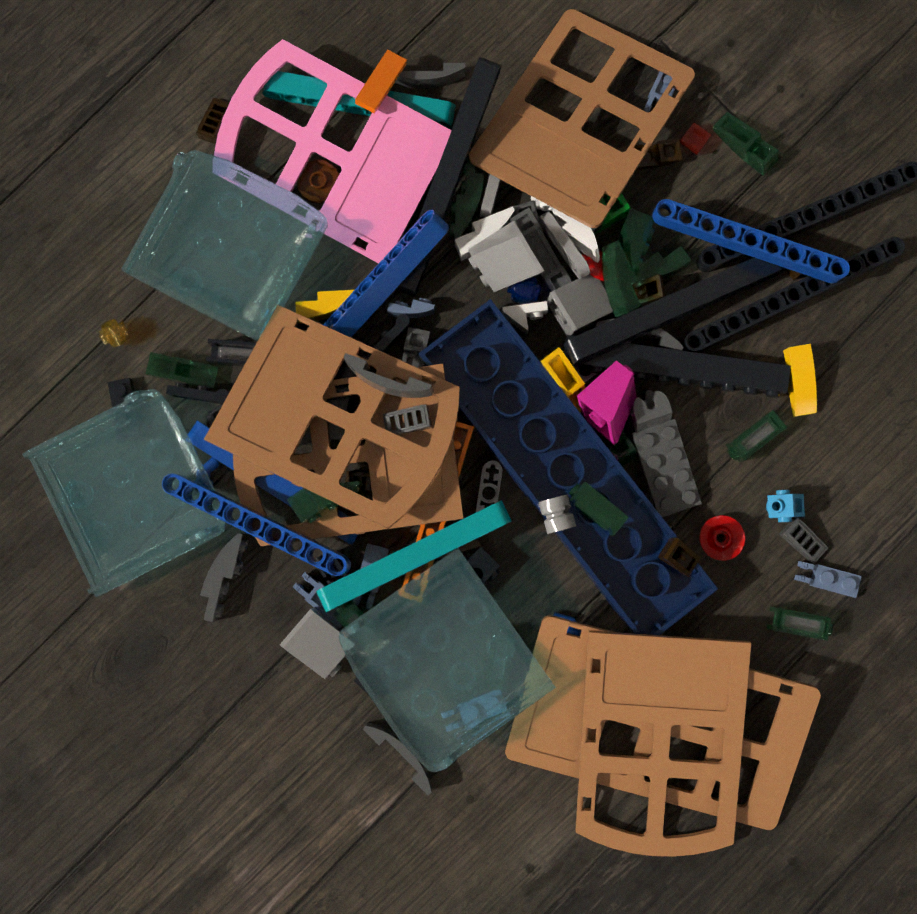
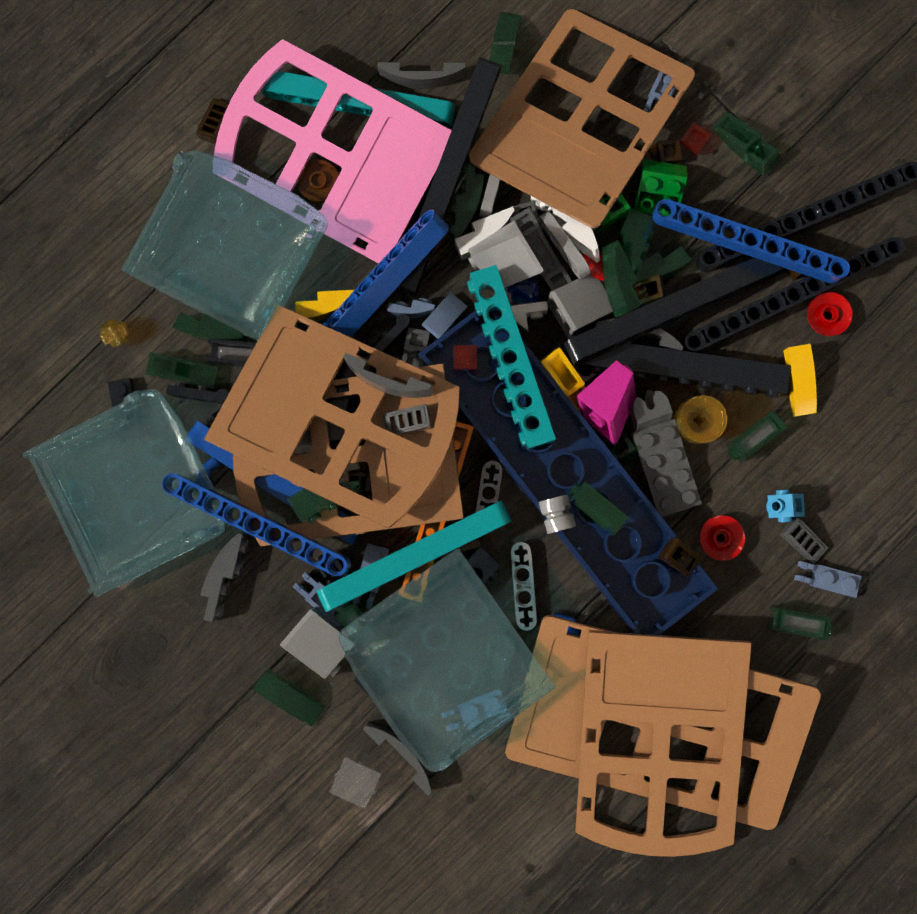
(206, 328): none -> clear green slope
(288, 697): none -> clear green slope
(355, 782): none -> clear piece
(380, 81): orange tile -> none
(444, 315): none -> sand blue slope
(465, 357): none -> clear red plate
(490, 279): none -> teal brick
(505, 40): none -> clear green slope
(527, 585): none -> light grey beam
(659, 182): none -> green slope
(708, 410): none -> clear yellow wheel
(839, 312): none -> red dish

